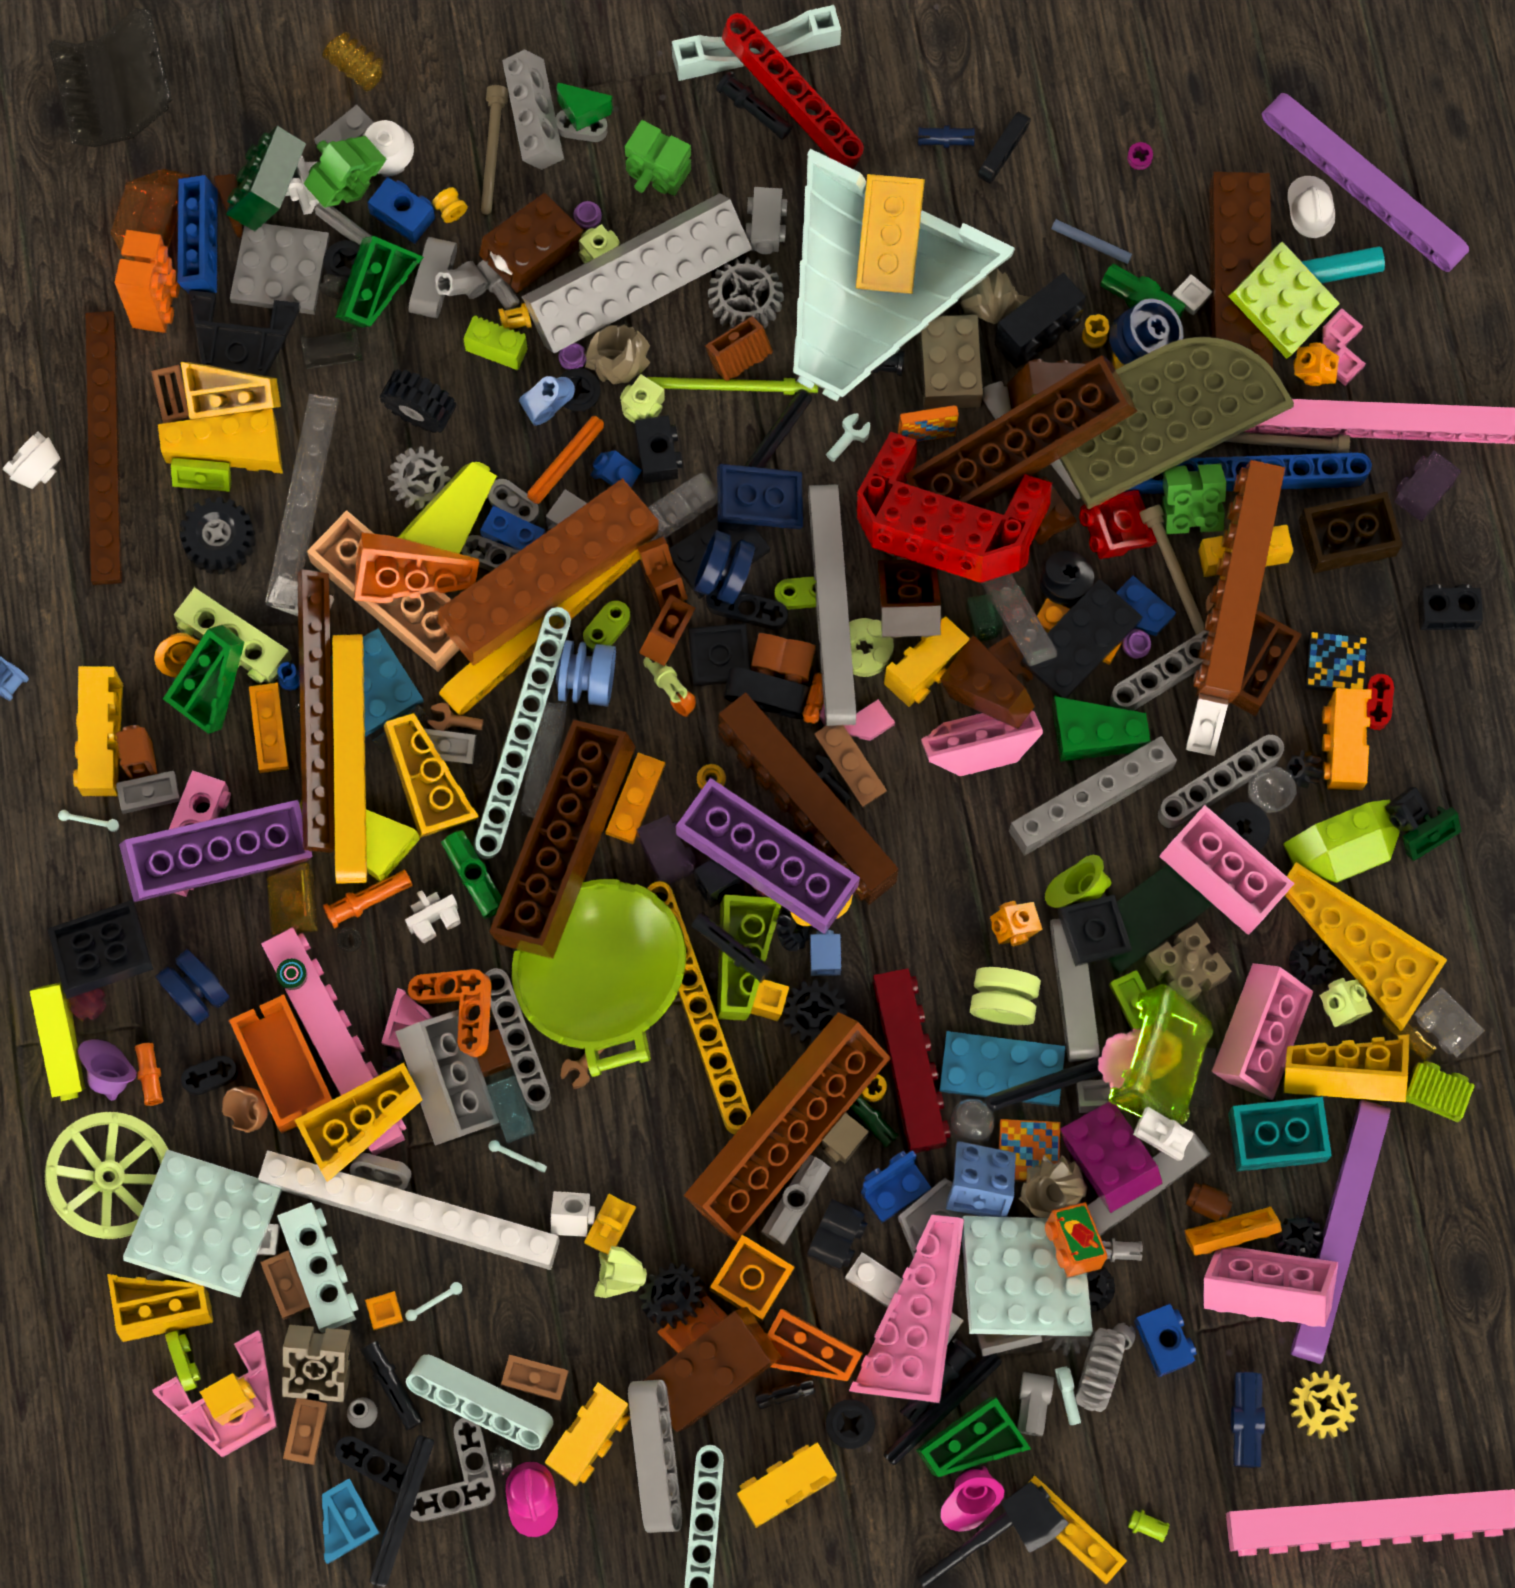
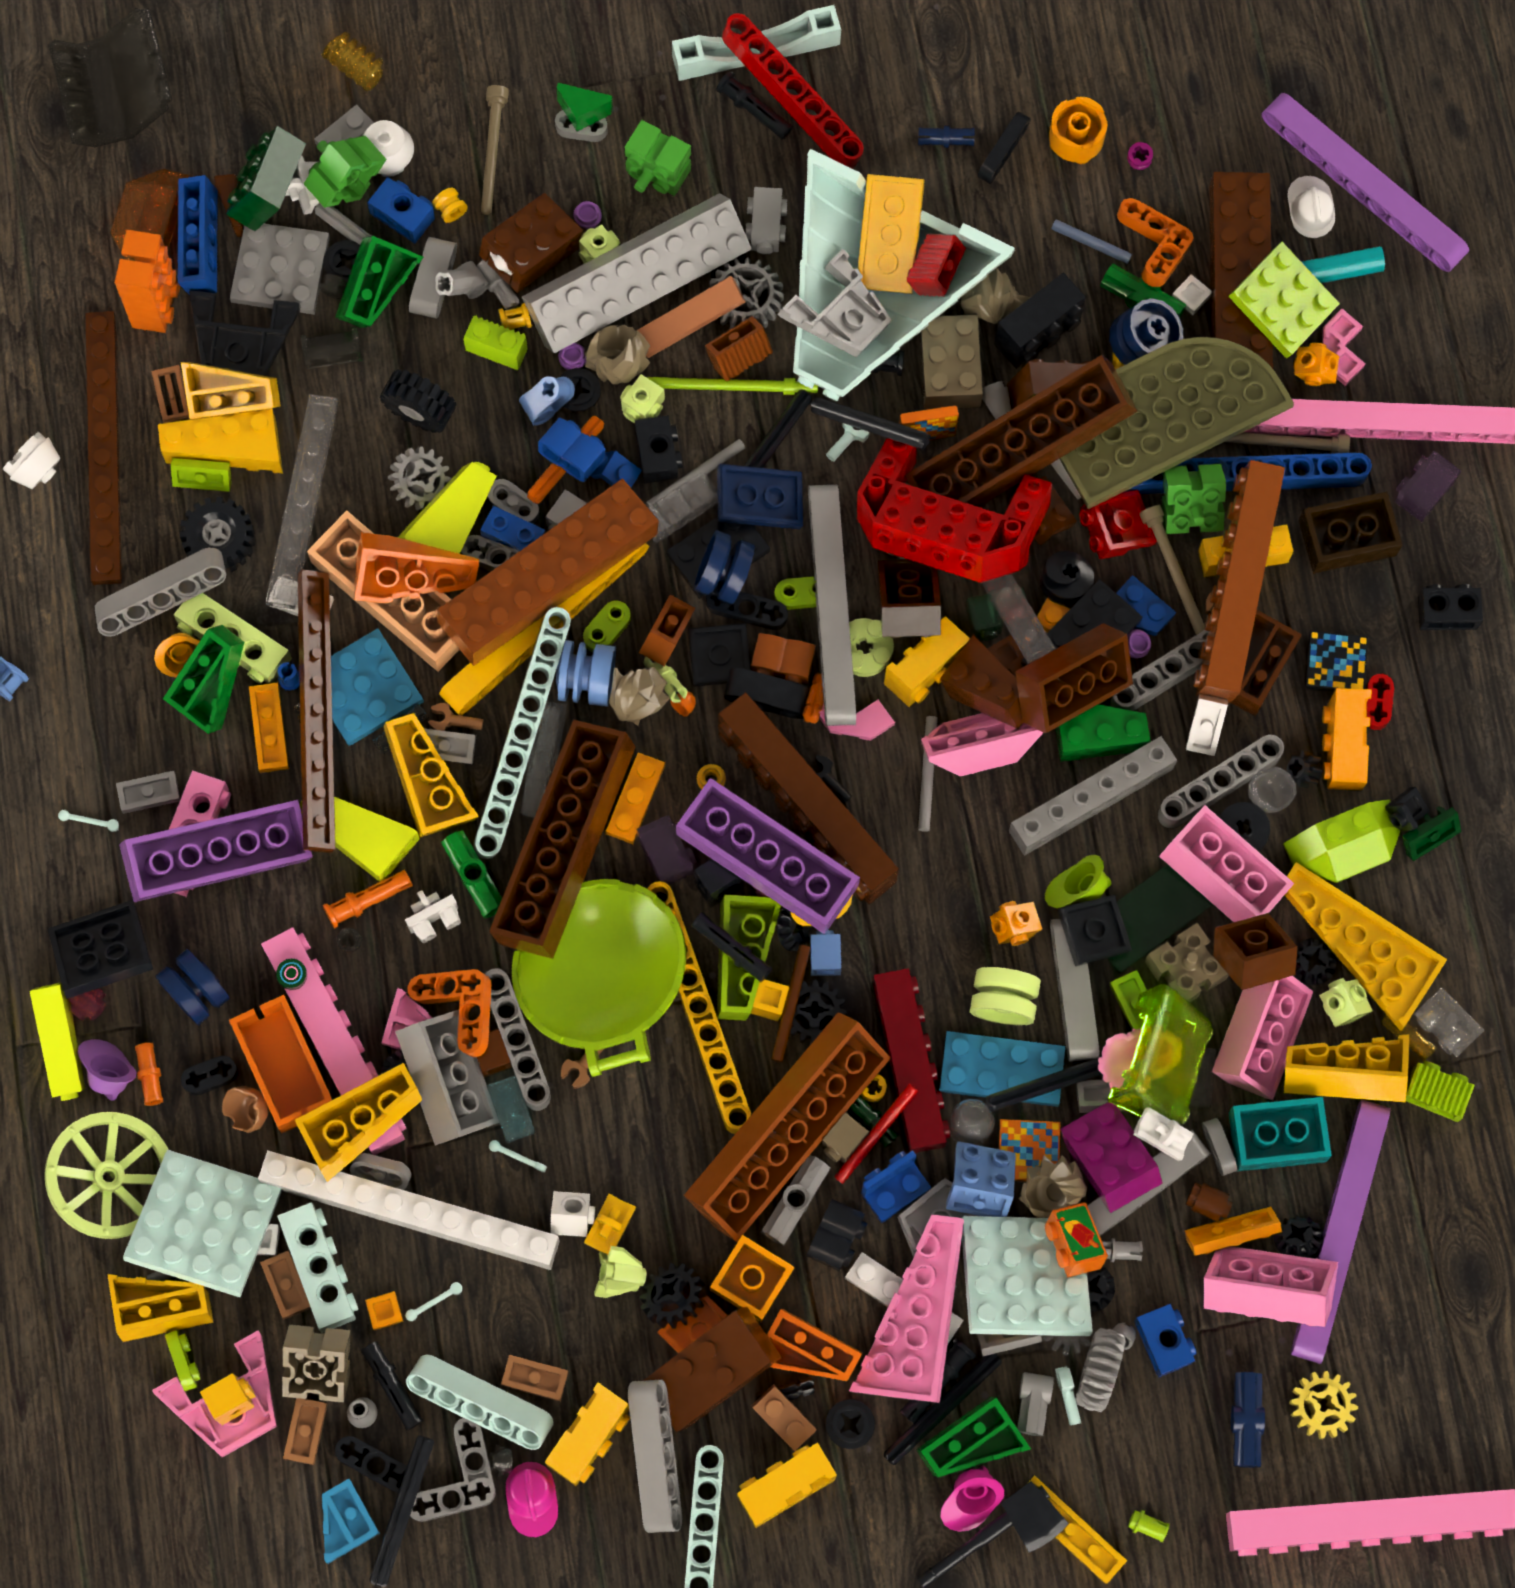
(97, 723): yellow wedge -> none
(136, 752): dark orange brick -> none
(160, 592): none -> light grey beam
(292, 900): clear yellow slope -> none
(349, 759): yellow beam -> none
(533, 109): light grey brick -> none
(572, 449): none -> blue brick
(637, 694): none -> dark tan hair
(660, 571): dark orange brick -> none
(692, 315): none -> nougat tile
(706, 468): none -> light grey bar
(784, 1417): none -> medium nougat plate
(790, 1003): none -> reddish brown bar
(849, 319): none -> light grey wing
(850, 763): medium nougat plate -> none
(870, 423): none -> black axle
(876, 1133): none -> red bar
(926, 782): none -> light grey bar
(936, 264): none -> red brick
(1074, 678): none -> reddish brown brick
(1078, 130): none -> light orange brick
(1097, 339): yellow bush -> none
(1164, 237): none -> orange beam
(1219, 1146): none -> light grey beam
(1255, 951): none -> reddish brown brick

